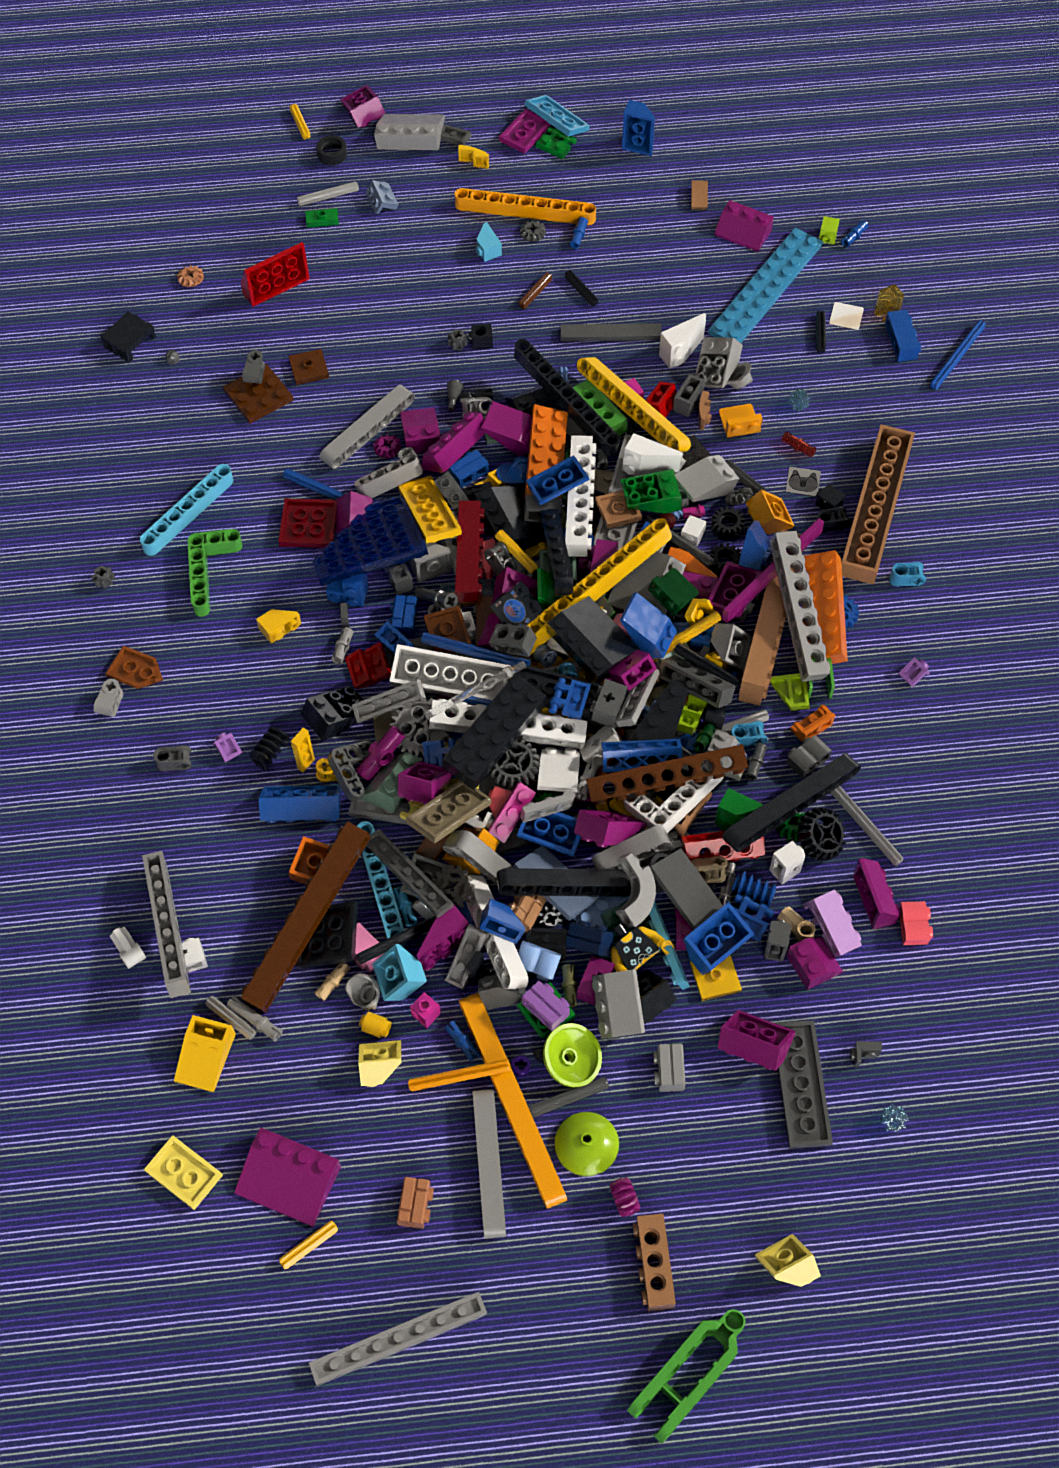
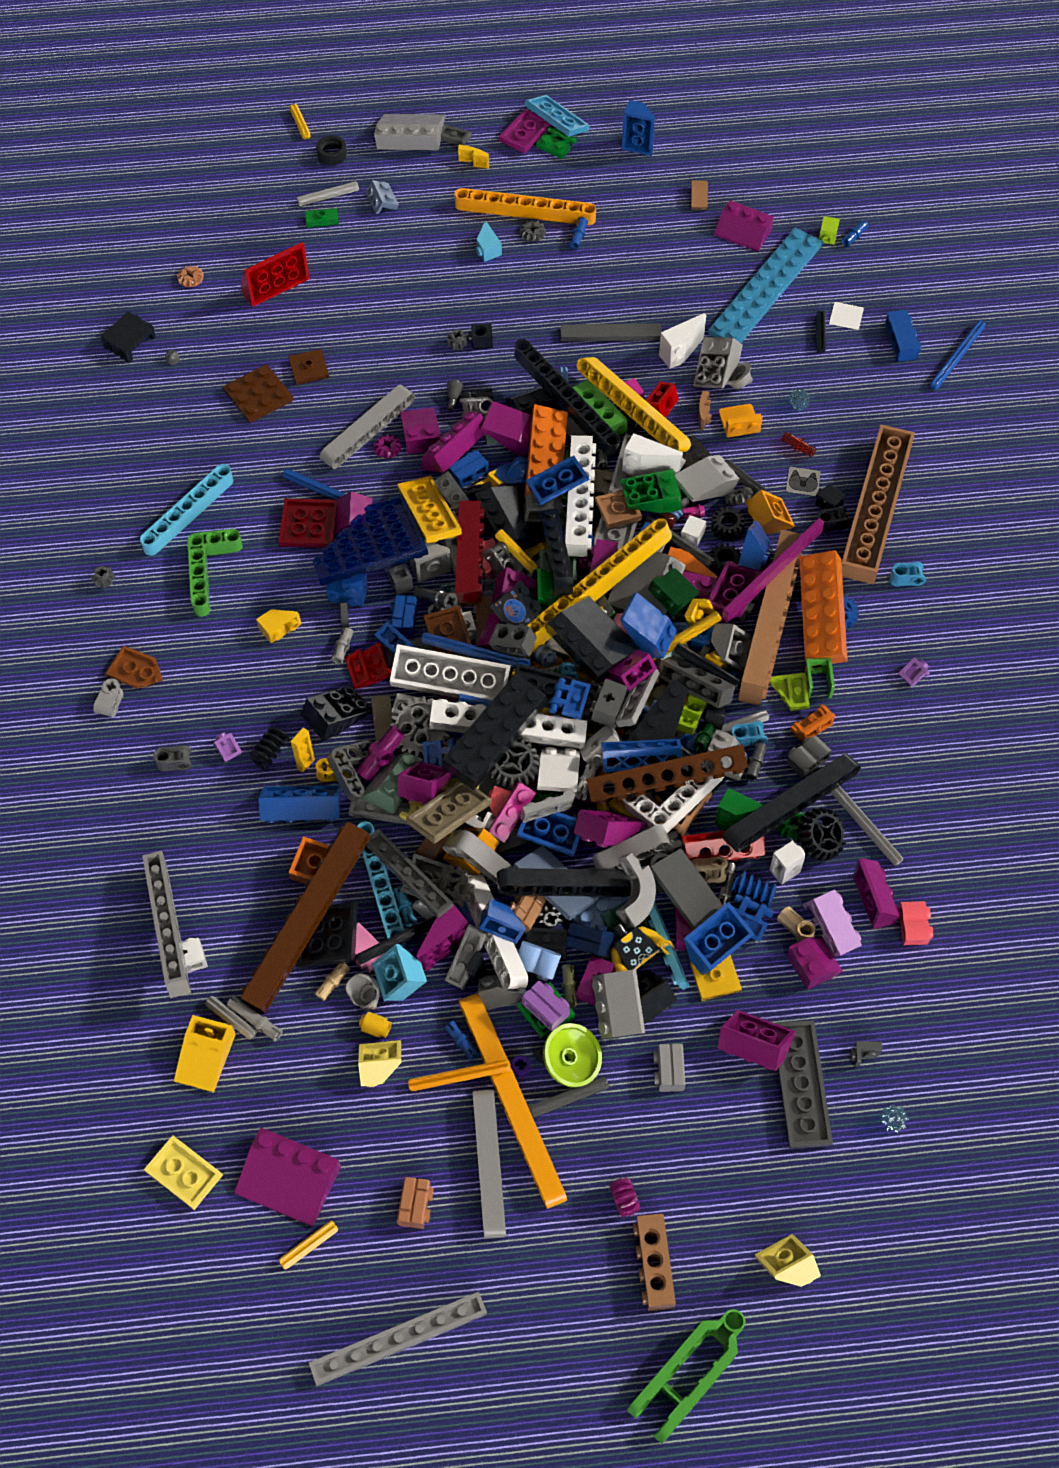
(129, 950): white piece -> none
(254, 367): dark grey piece -> none
(363, 106): magenta slope -> none
(388, 701): light grey plate -> none
(390, 476): light grey beam -> none
(425, 1010): dark pink brick -> none
(506, 673): clear bar -> none
(535, 290): reddish brown axle -> none
(581, 288): black axle -> none
(584, 1157): lime dish -> none
(688, 395): dark grey brick -> none
(777, 940): dark grey brick -> none
(795, 614): light grey brick -> none
(888, 300): clear yellow hinge -> none

